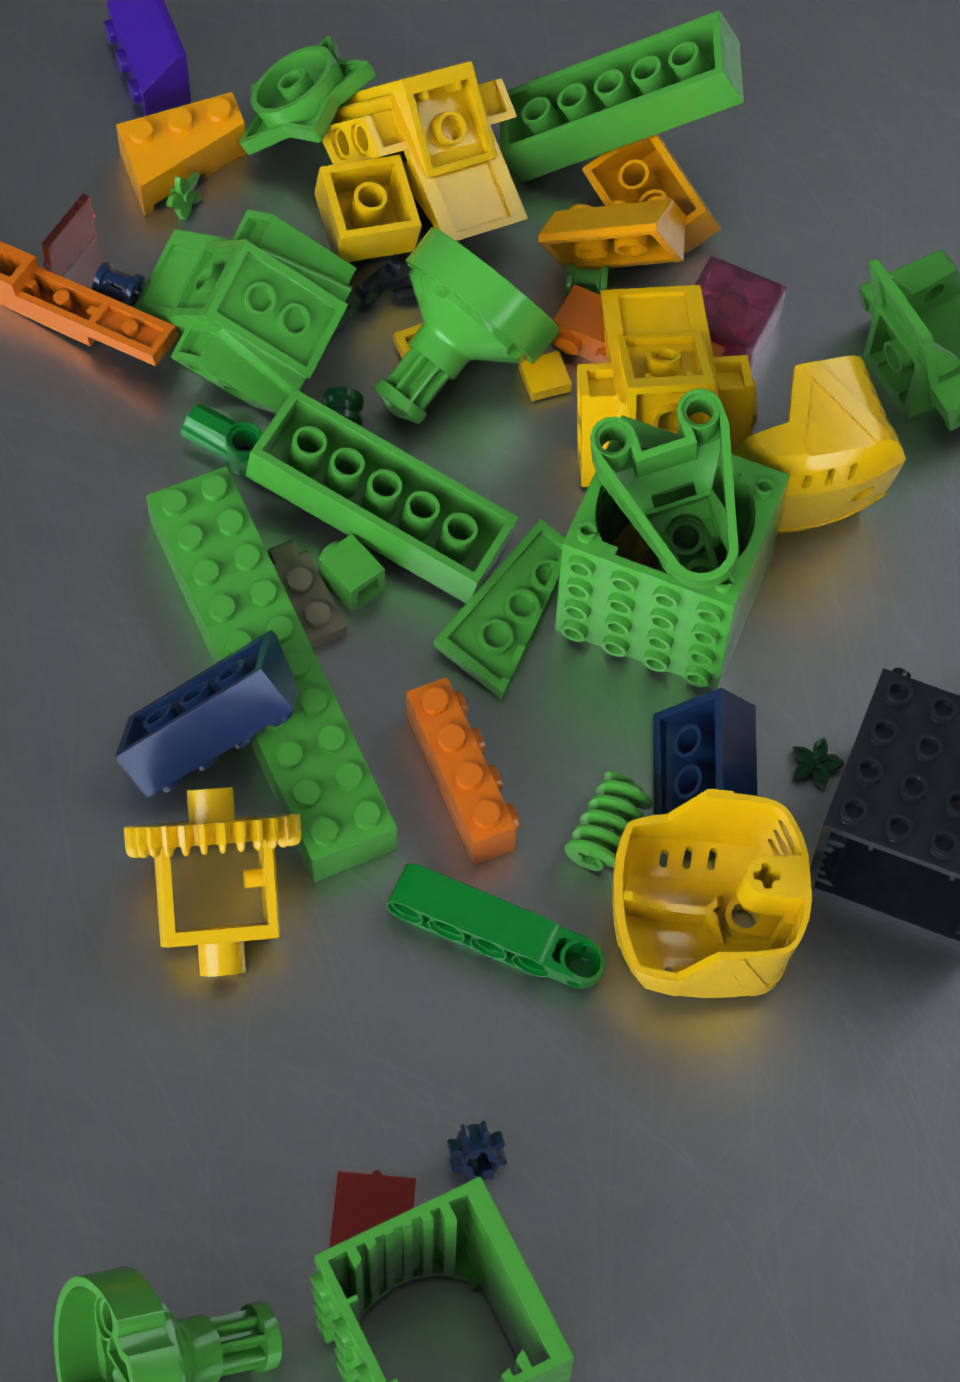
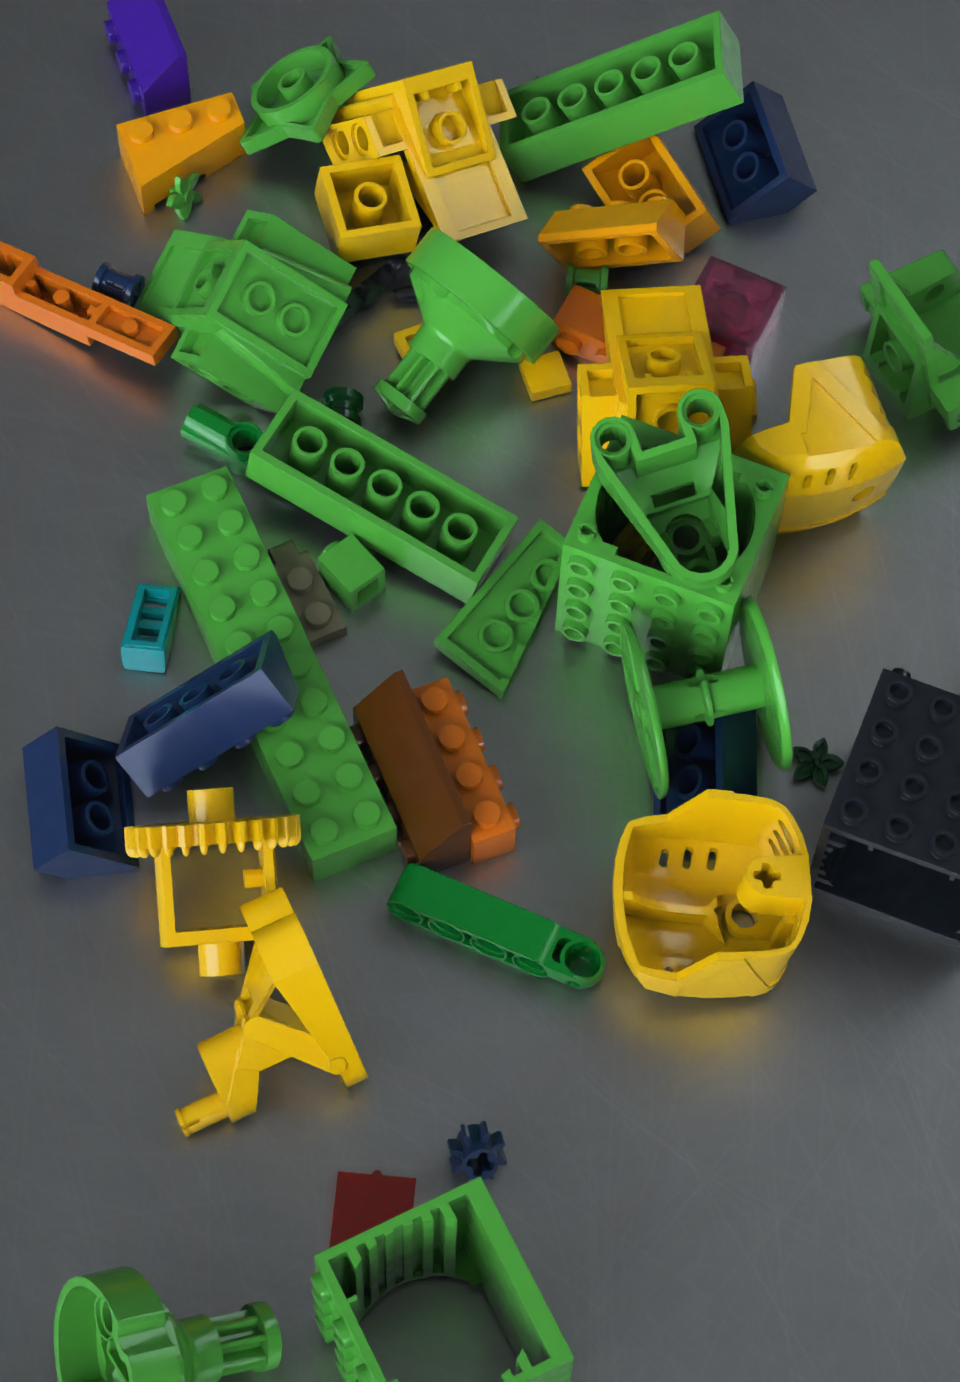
(69, 237): clear red piece -> none
(77, 805): none -> dark blue slope
(144, 652): none -> teal slope
(269, 1029): none -> yellow connector
(412, 776): none -> reddish brown slope
(605, 821): bright green piece -> none
(709, 696): none -> bright green piece
(755, 157): none -> dark blue slope

